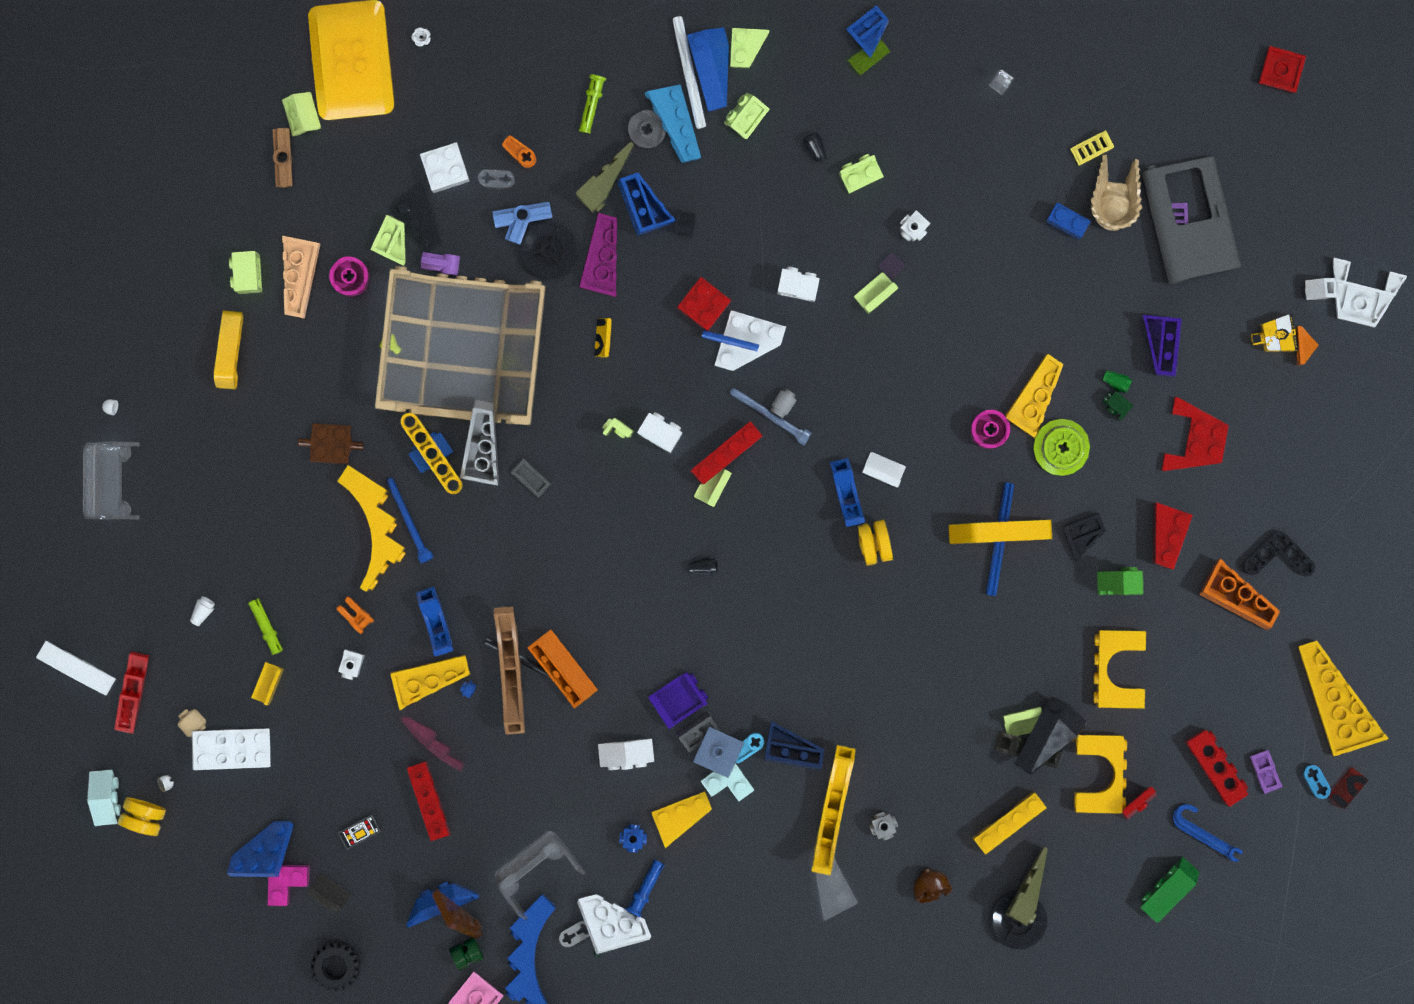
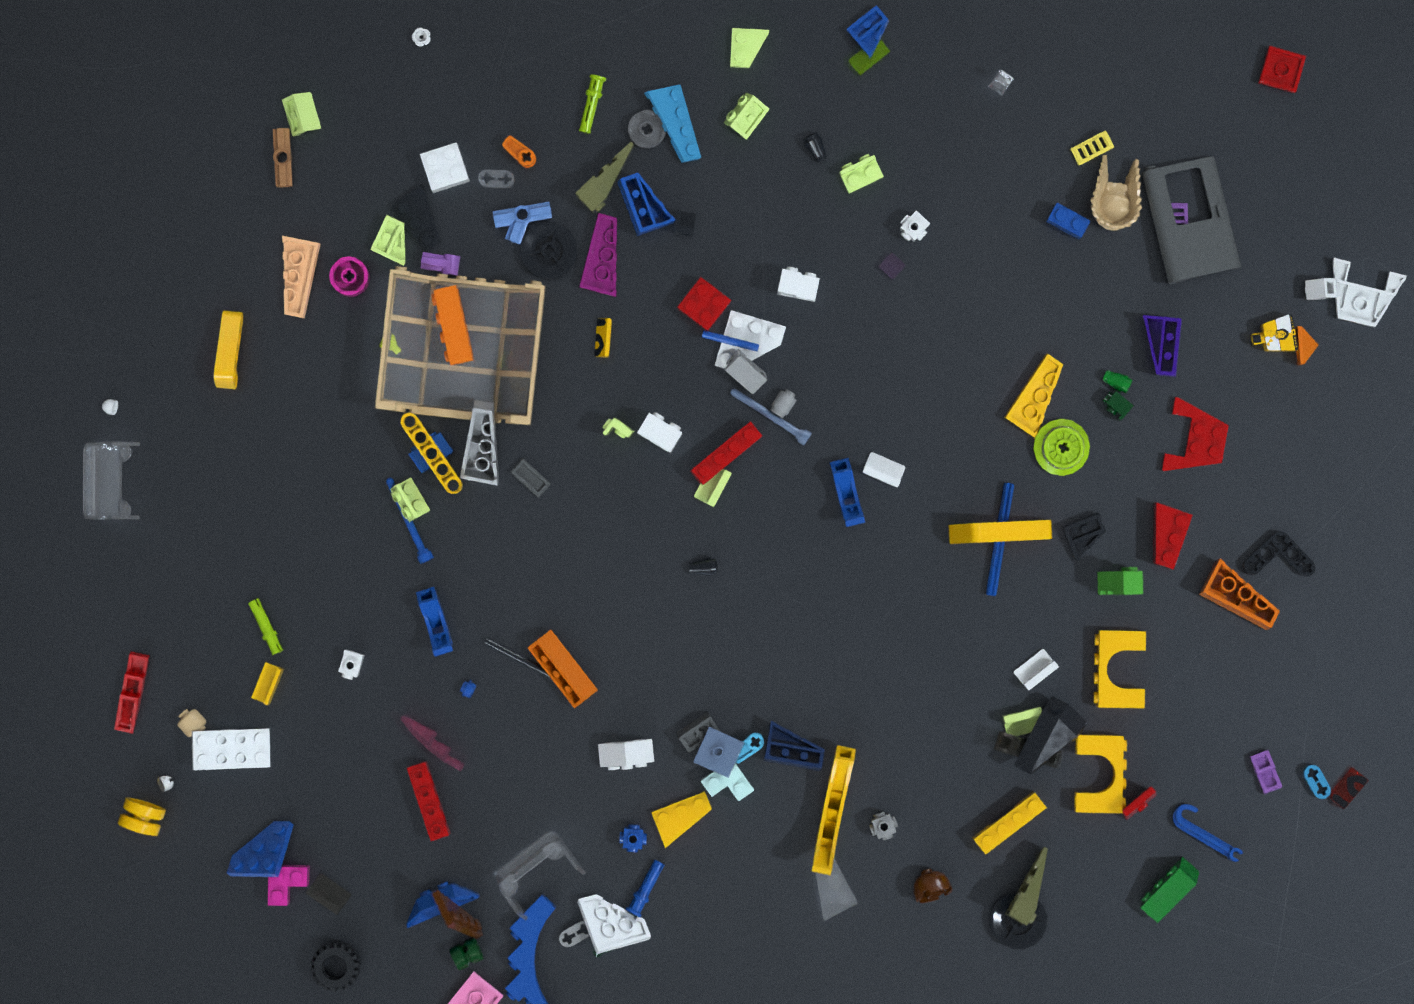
(76, 668): white slope -> none
(103, 797): light aqua brick -> none
(202, 610): white cone -> none
(246, 272): yellowish green brick -> none
(330, 444): reddish brown plate -> none
(351, 60): yellow wedge -> none
(359, 832): tile -> none
(361, 619): orange piece -> none
(384, 549): yellow arch -> none
(409, 500): none -> yellowish green bracket
(419, 681): yellow wing -> none
(453, 325): none -> orange brick
(510, 670): medium nougat arch -> none
(678, 699): dark purple panel -> none
(689, 72): white axle -> none
(711, 61): blue wedge -> none
(745, 372): none -> light grey hinge
(875, 292): yellowish green panel -> none
(875, 542): yellow wheel -> none
(981, 436): dark pink brick -> none
(1035, 669): none -> white panel
(1229, 795): red brick -> none
(1340, 709): yellow wing -> none

